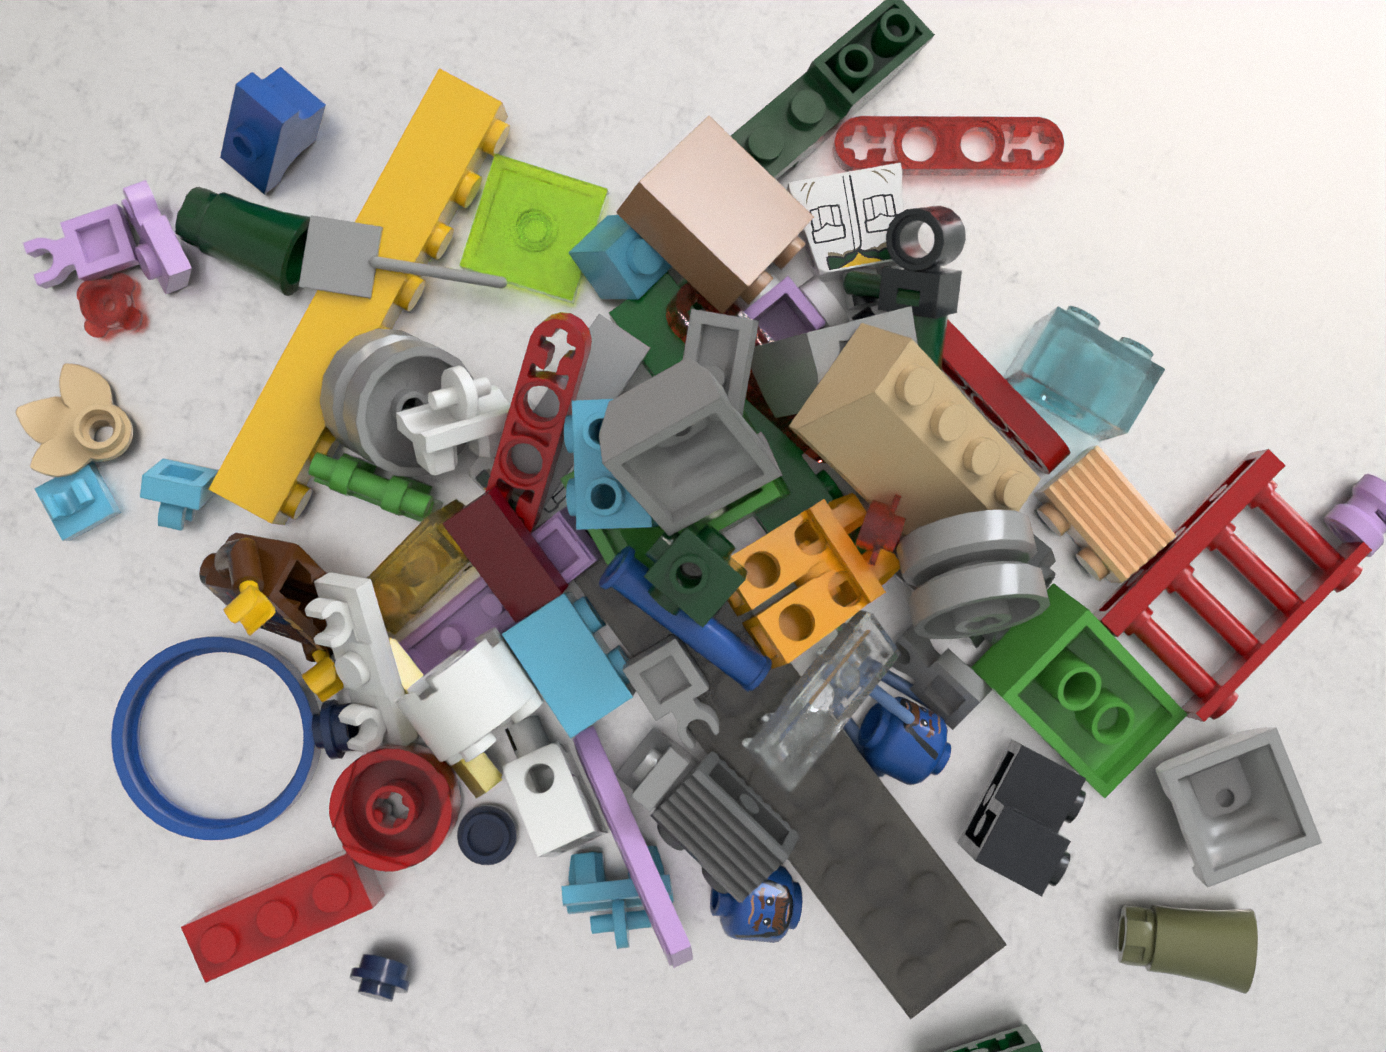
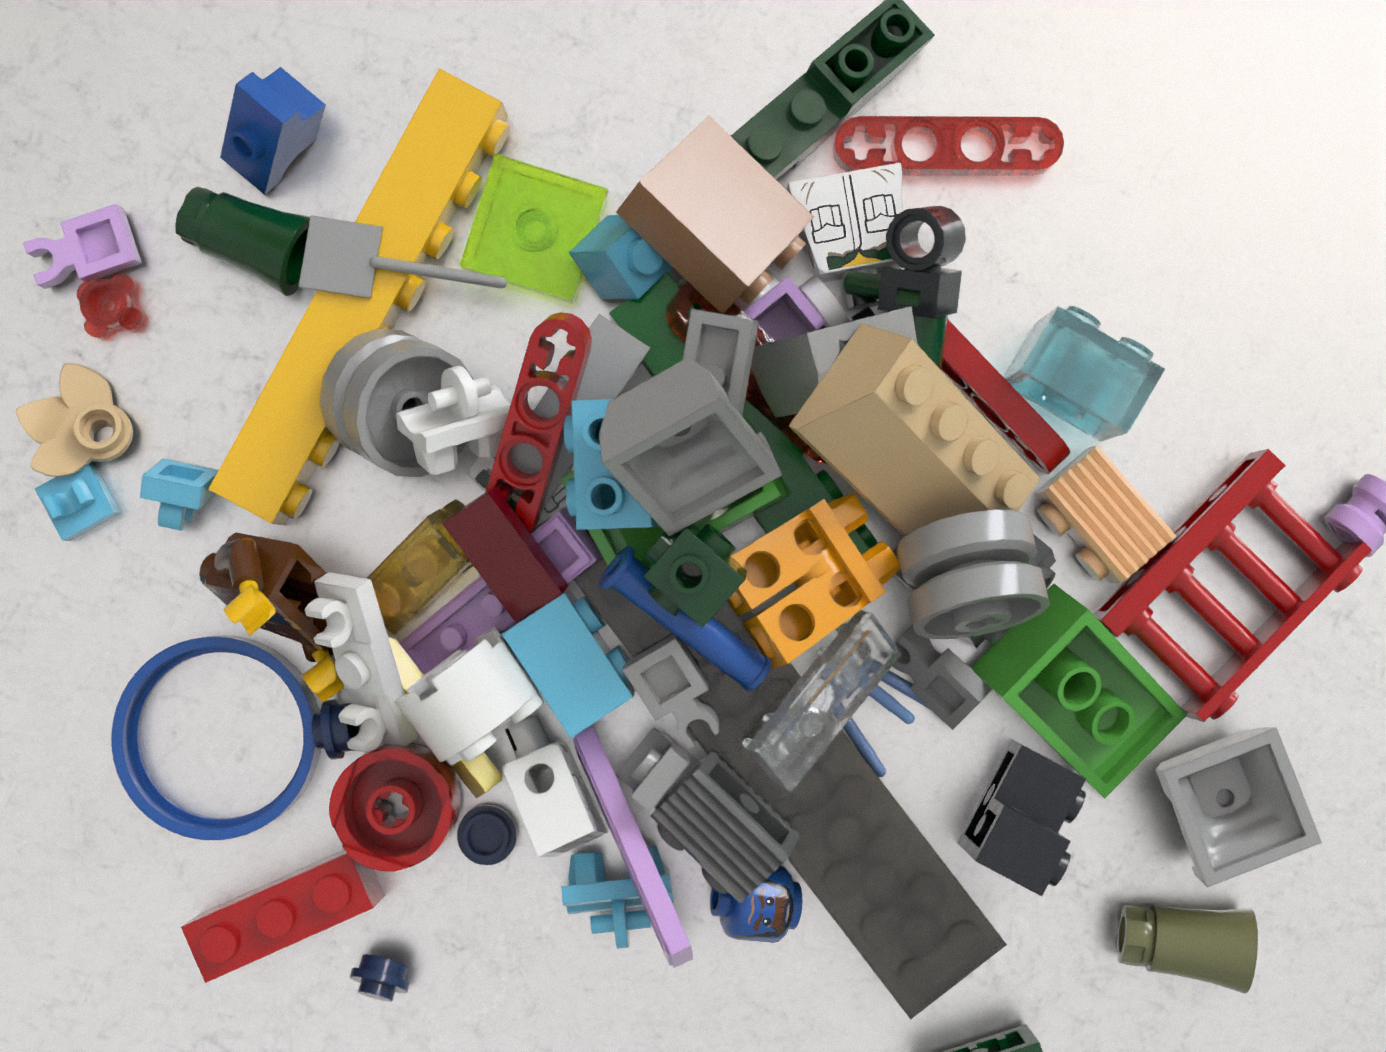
(159, 249): lavender plate -> none
(357, 479): bright green plate -> none
(881, 528): clear red plate -> none
(904, 749): blue head -> none

